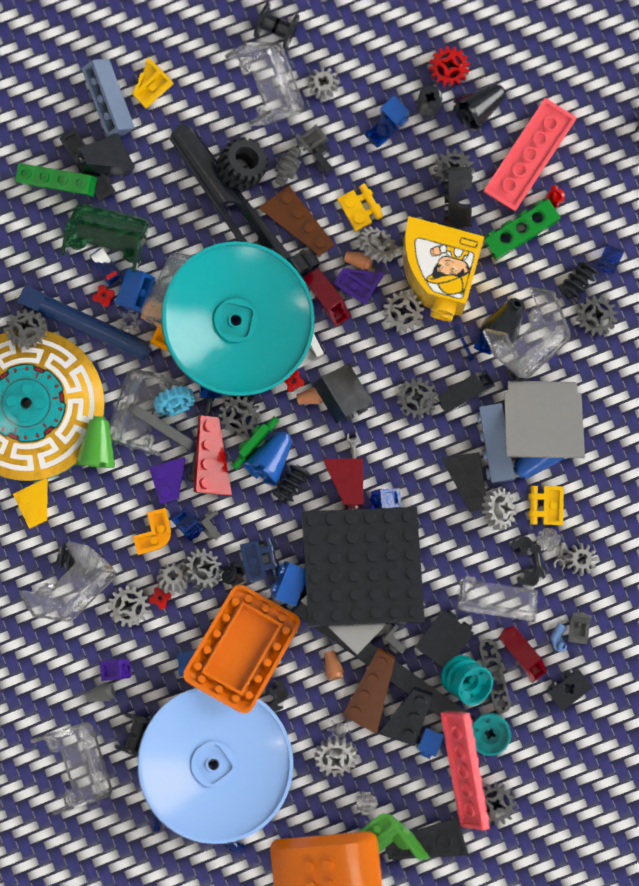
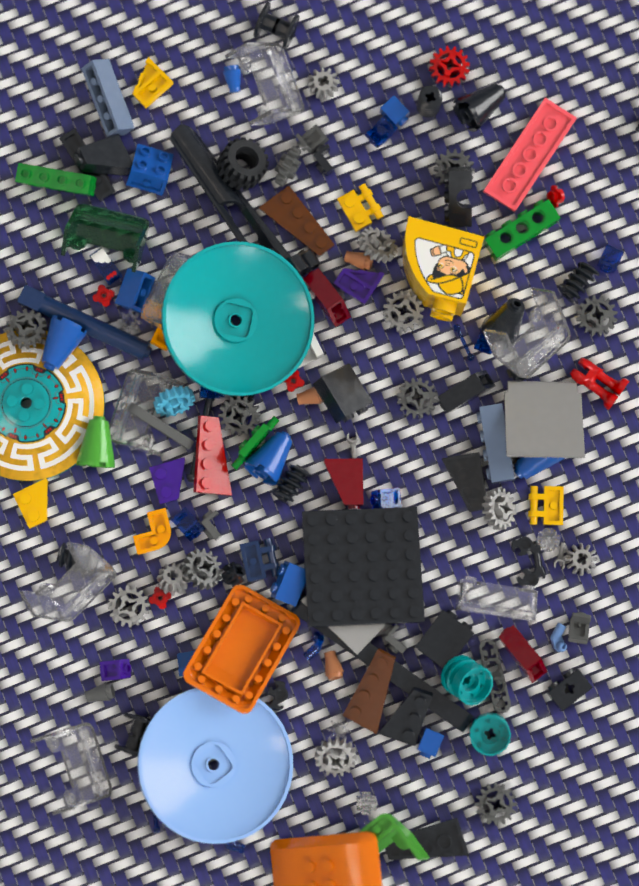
(61, 341): none -> blue cone
(150, 169): none -> blue bracket
(233, 77): none -> blue cone
(316, 647): none -> clear blue arm
(464, 770): coral plate -> none
(594, 373): none -> red piece

